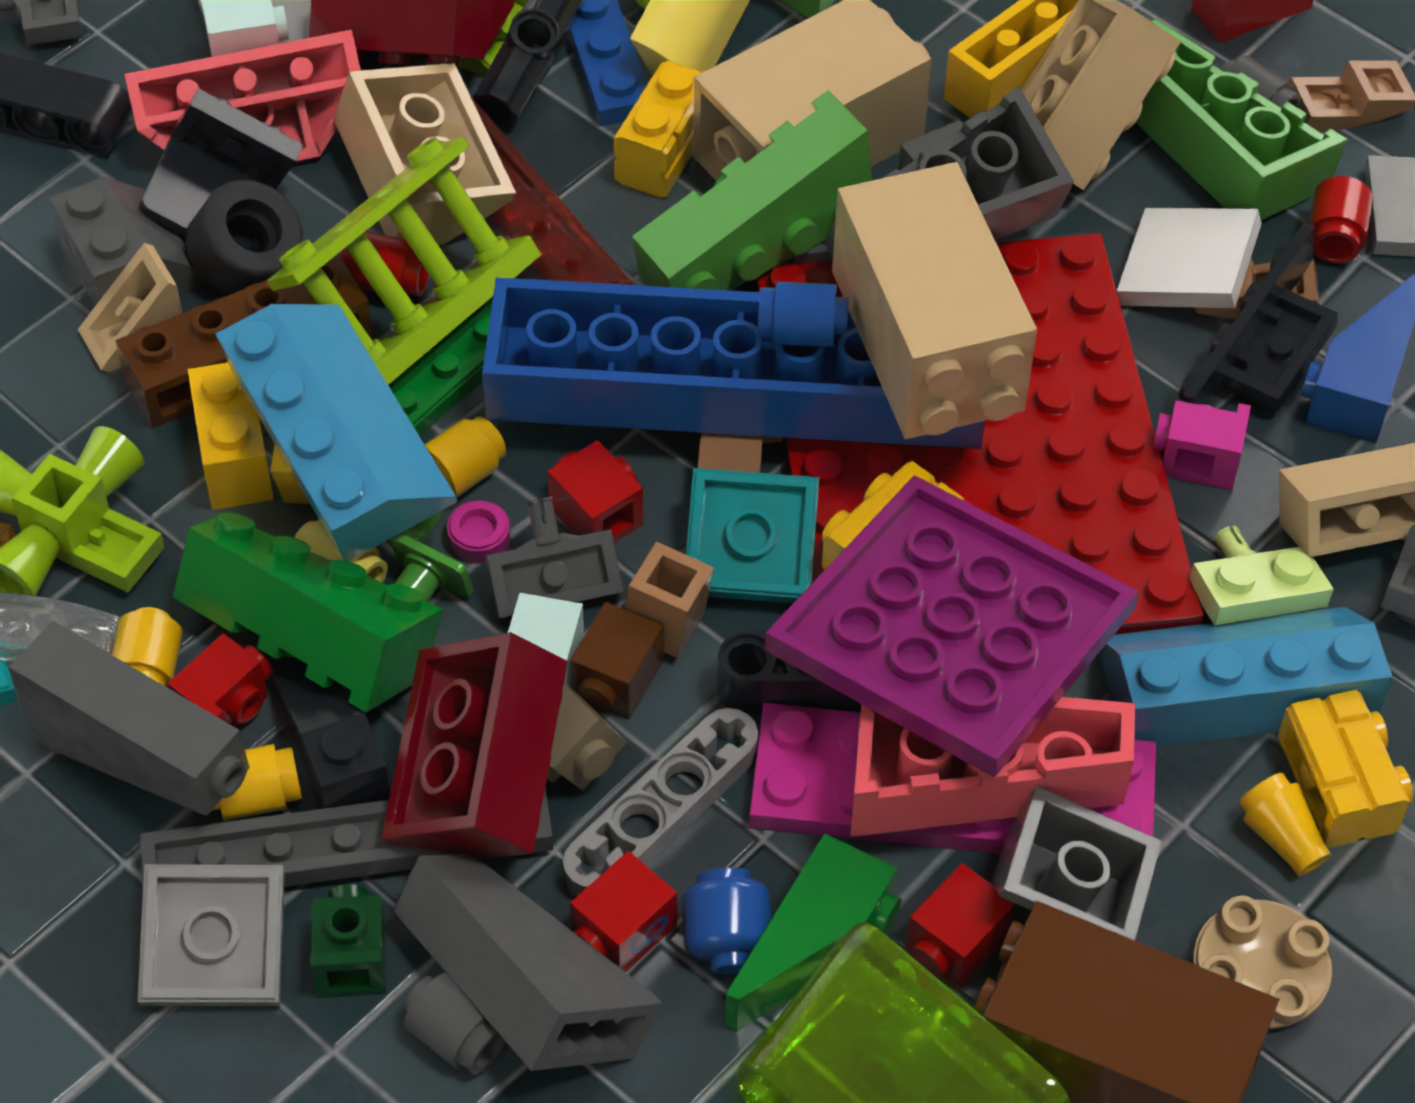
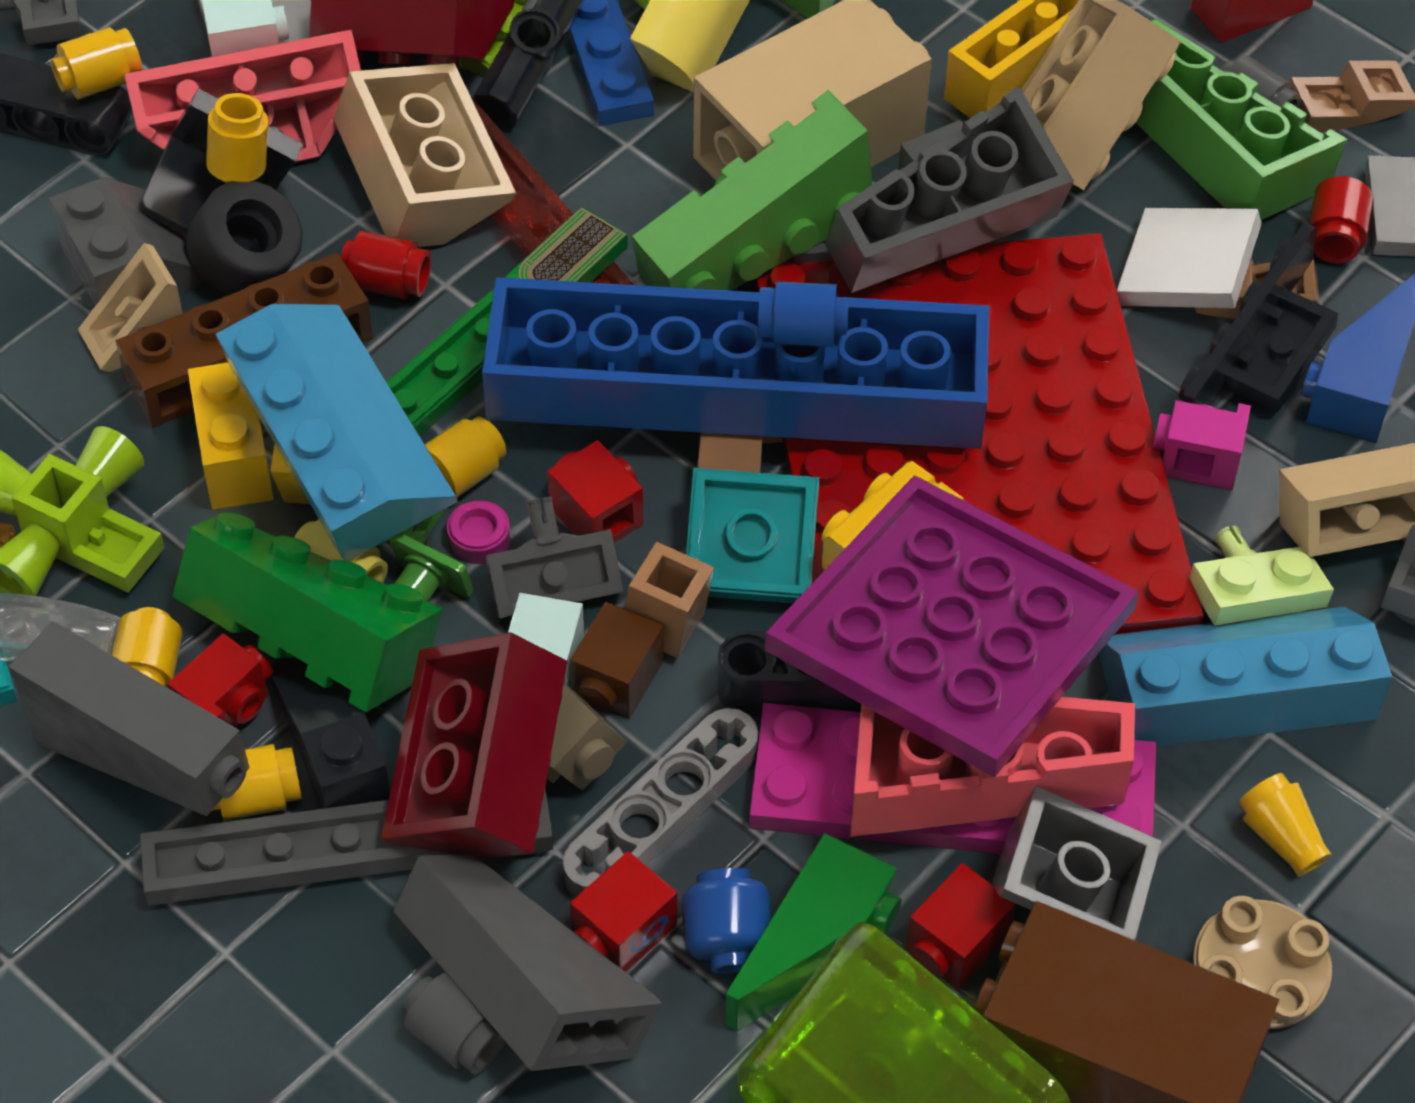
(95, 62): none -> yellow brick
(211, 935): light grey tile -> none
(237, 138): none -> yellow brick
(348, 943): dark green brick -> none
(456, 291): lime fence -> none
(574, 251): none -> tile
(657, 132): yellow brick -> none
(933, 300): tan brick -> none
(1345, 768): yellow brick -> none

